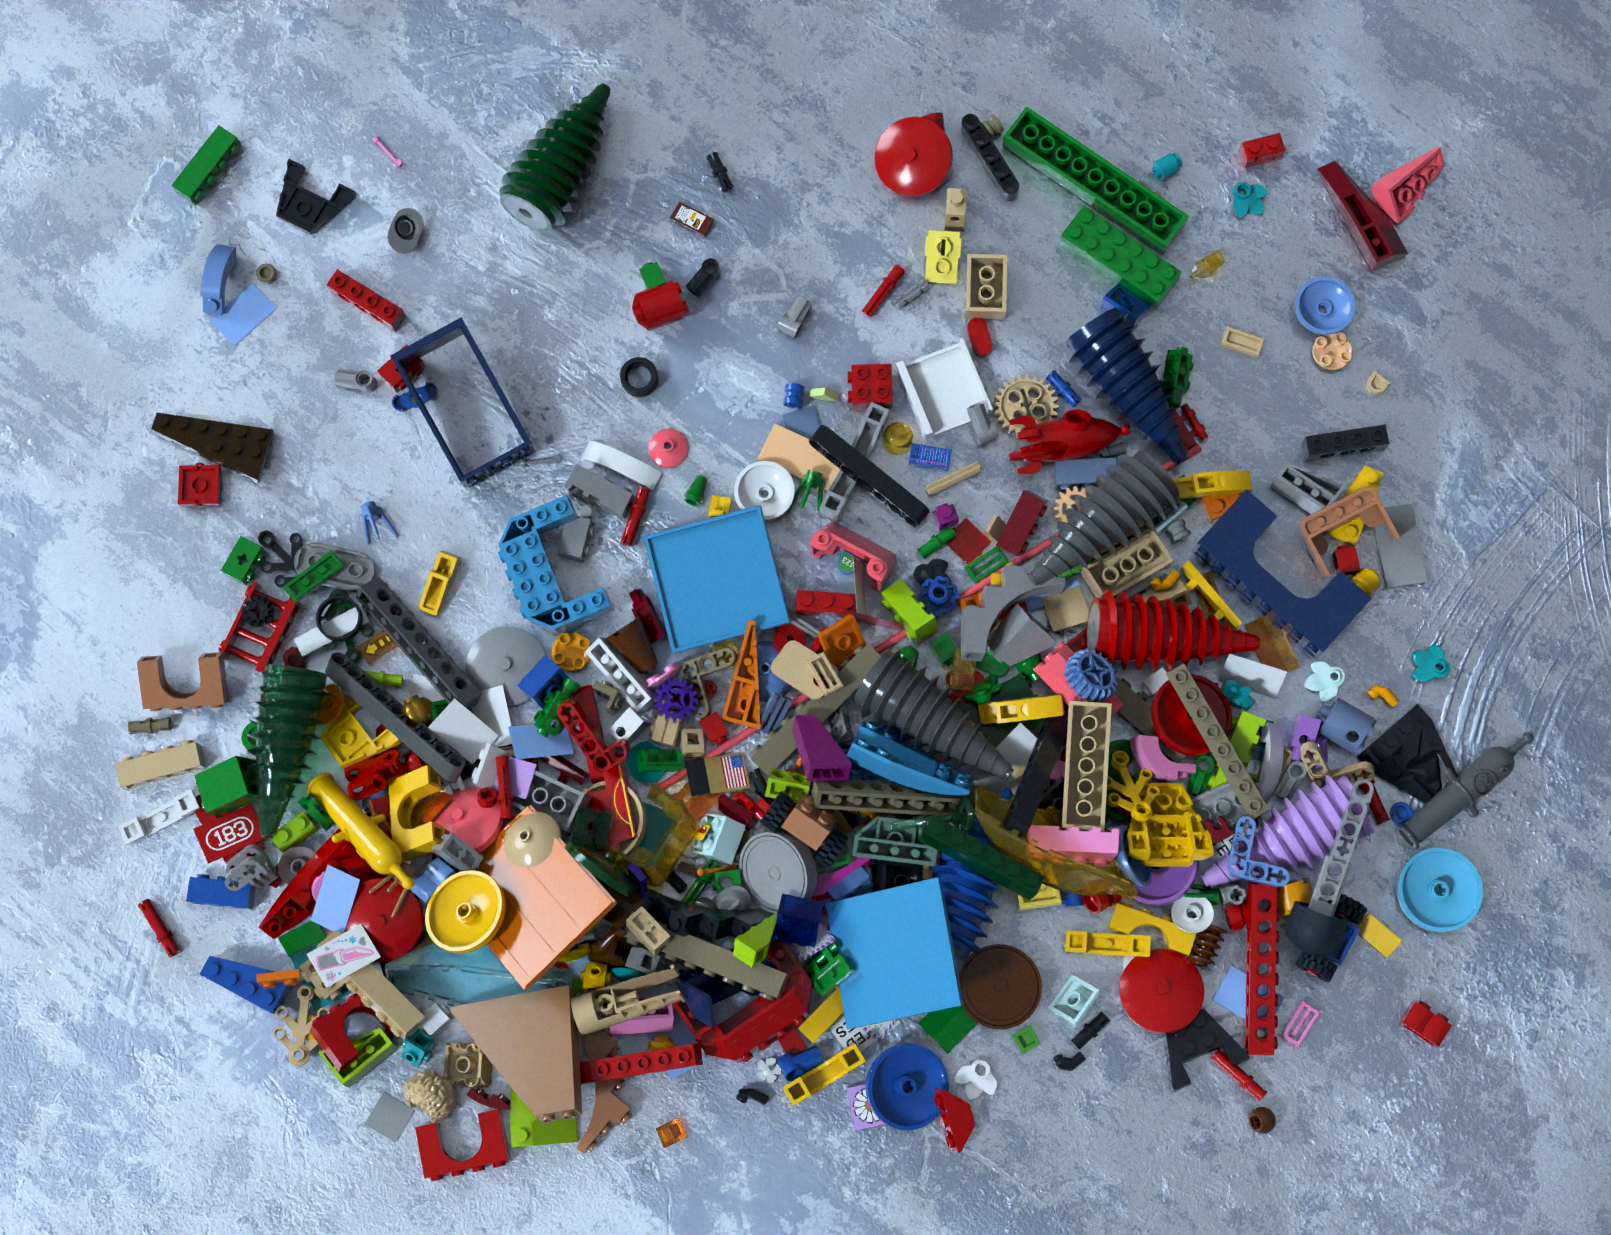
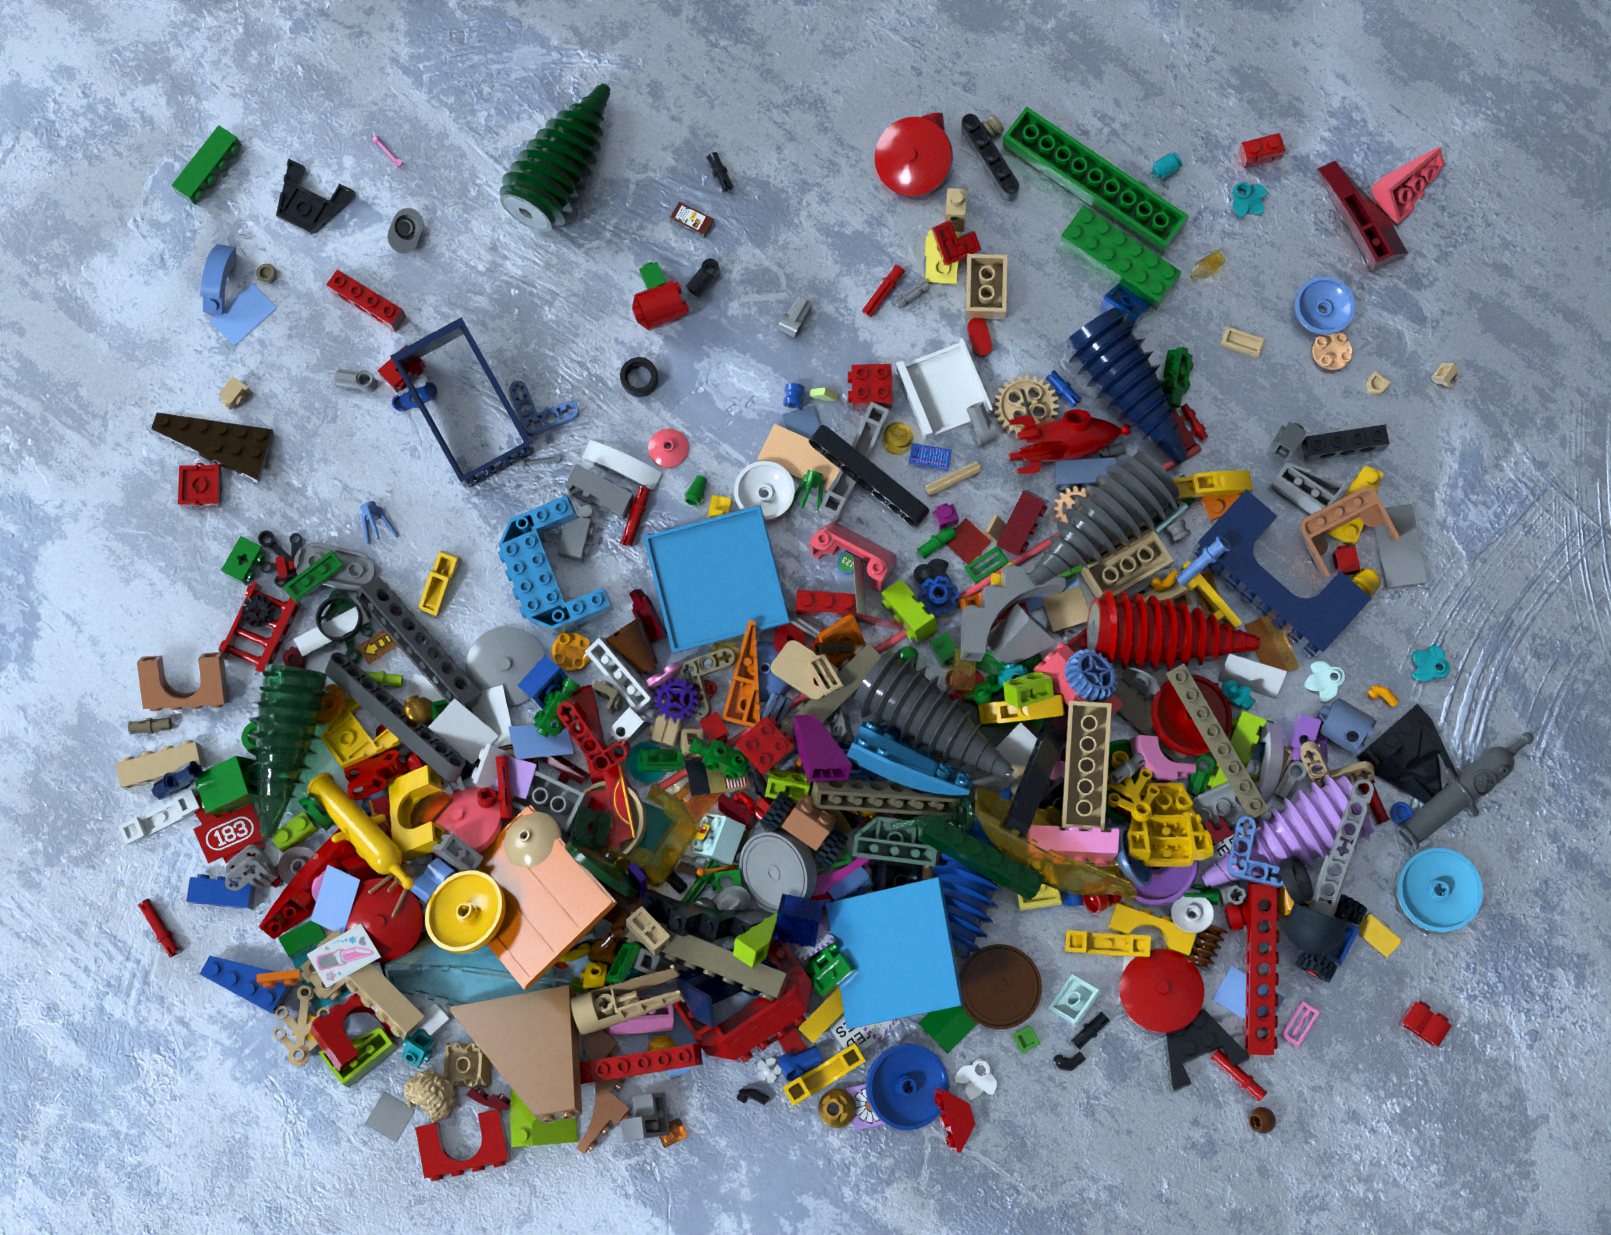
(177, 780): none -> dark blue piece
(234, 393): none -> tan brick
(284, 568): none -> red tile
(533, 416): none -> medium blue beam
(623, 963): none -> green tile
(649, 1118): none -> light grey brick
(721, 758): none -> green brick
(765, 744): none -> red brick
(834, 647): none -> dark brown pin
(846, 1104): none -> pearl gold piece
(950, 246): none -> red tile
(1009, 670): none -> teal brick
(1028, 689): none -> lime brick
(1127, 769): none -> light grey pin
(1141, 680): none -> light grey dish
(1209, 555): none -> medium blue pin
(1288, 440): none -> dark grey brick
(1291, 868): none -> black tyre
(1445, 374): none -> tan tile

